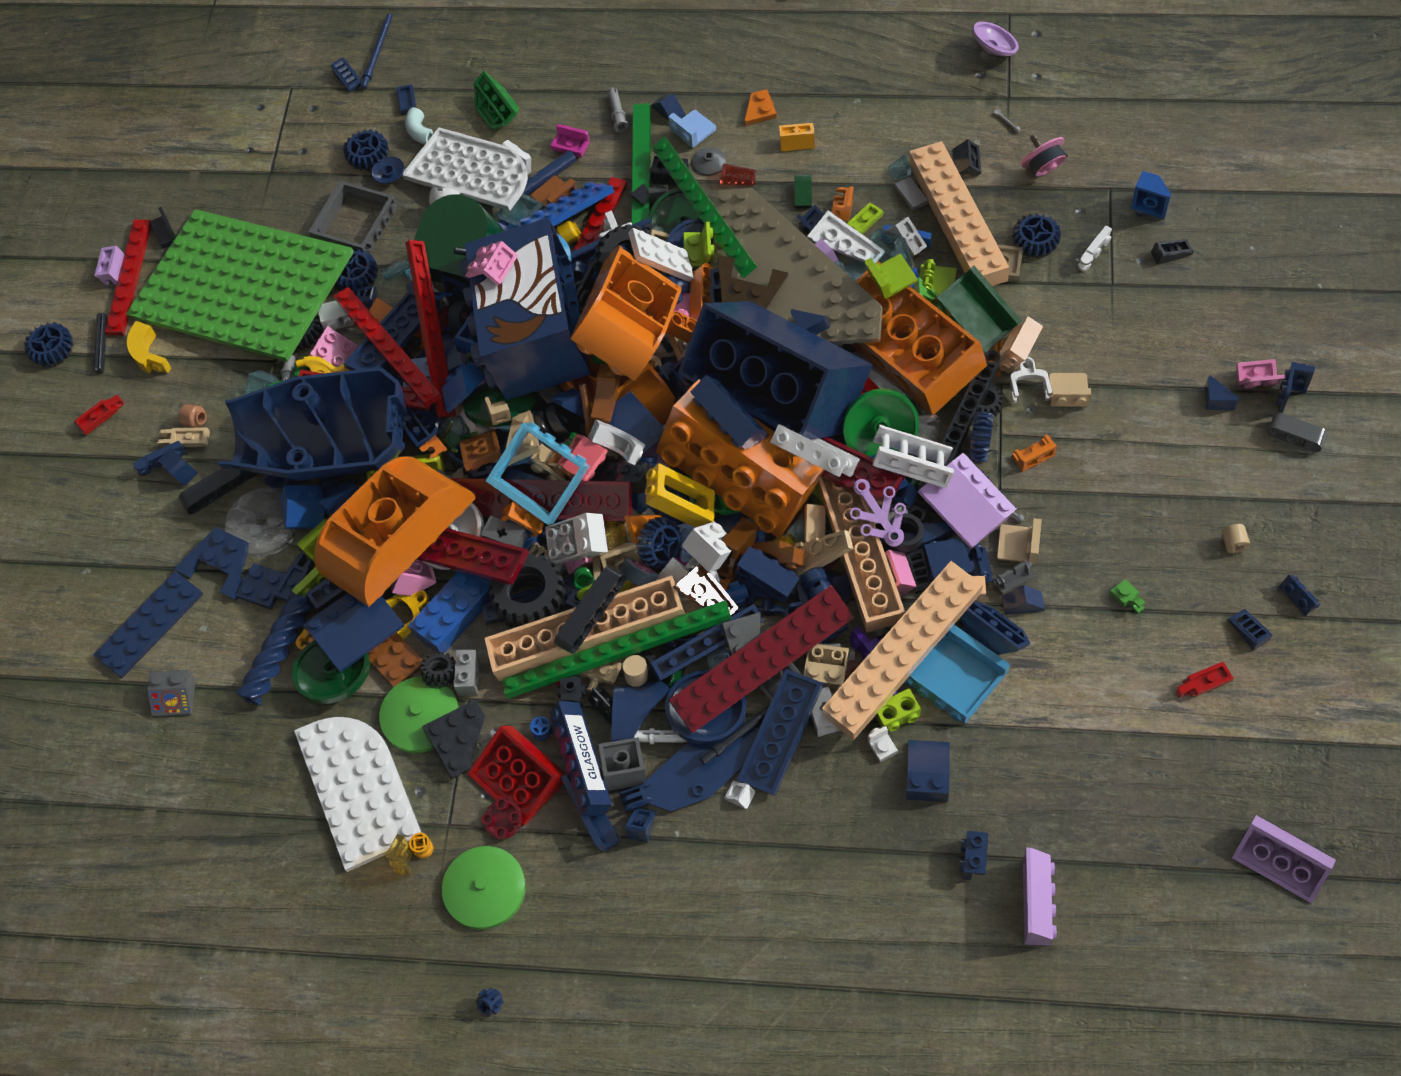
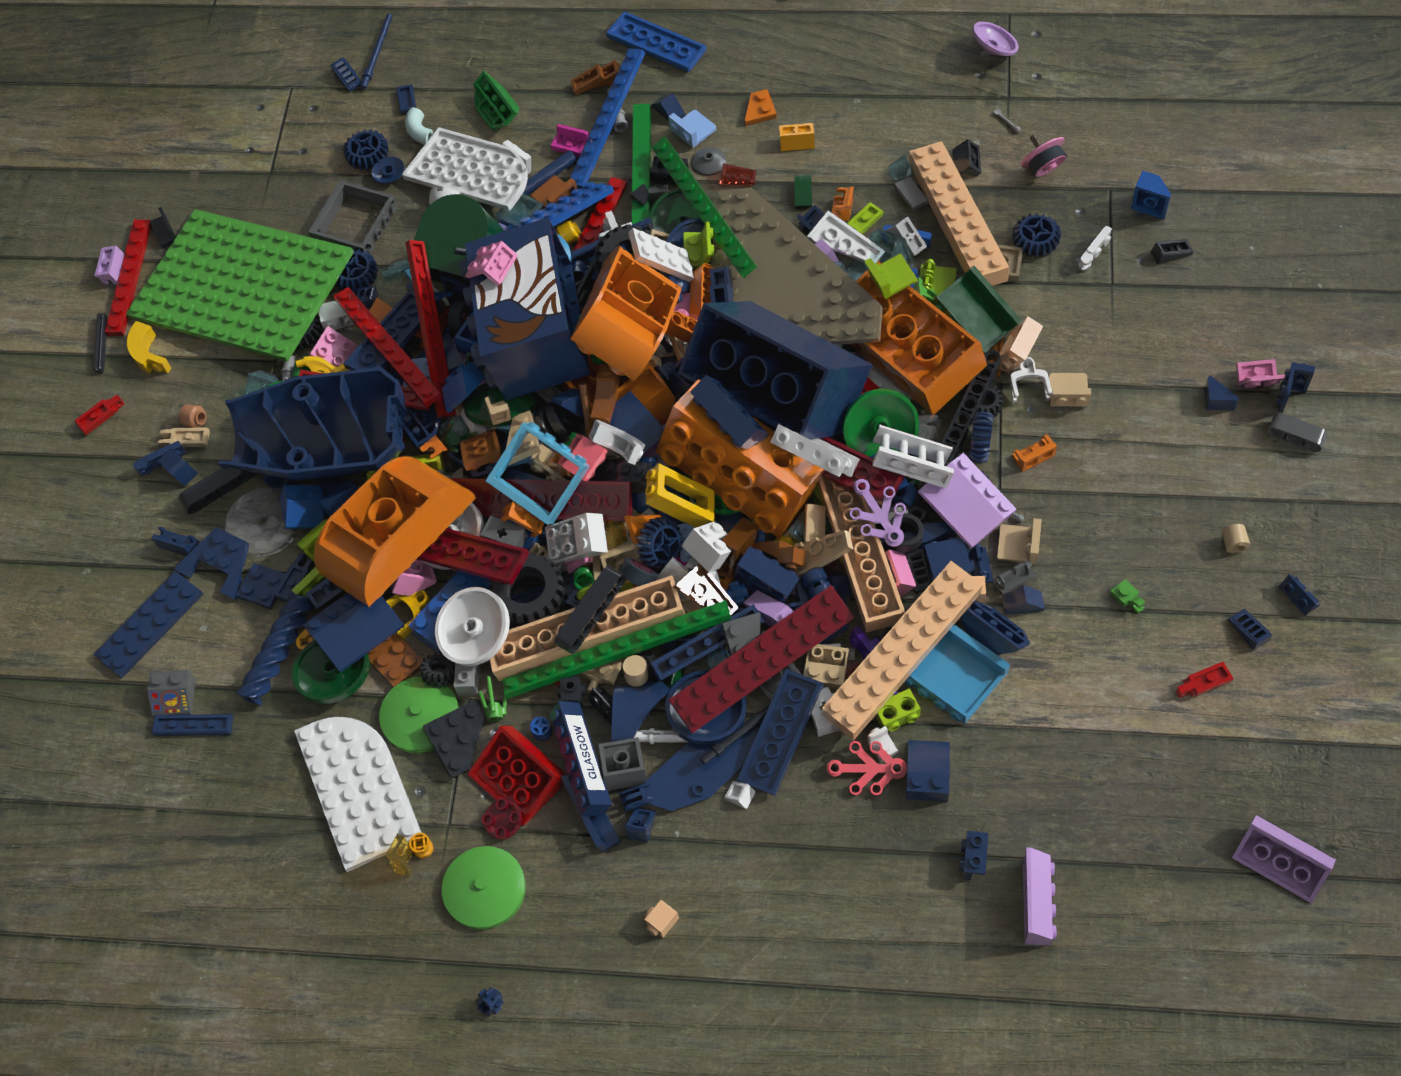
(52, 341): dark blue gear -> none
(175, 542): none -> dark blue hinge
(192, 725): none -> dark blue tile
(472, 626): none -> white dish
(494, 711): none -> bright green plant
(595, 77): none -> dark orange slope
(607, 117): none -> blue plate
(656, 41): none -> blue plate
(660, 919): none -> light nougat brick
(739, 290): dark brown wing -> none
(769, 608): none -> lavender slope
(810, 322): dark blue slope -> none
(870, 768): none -> coral plant

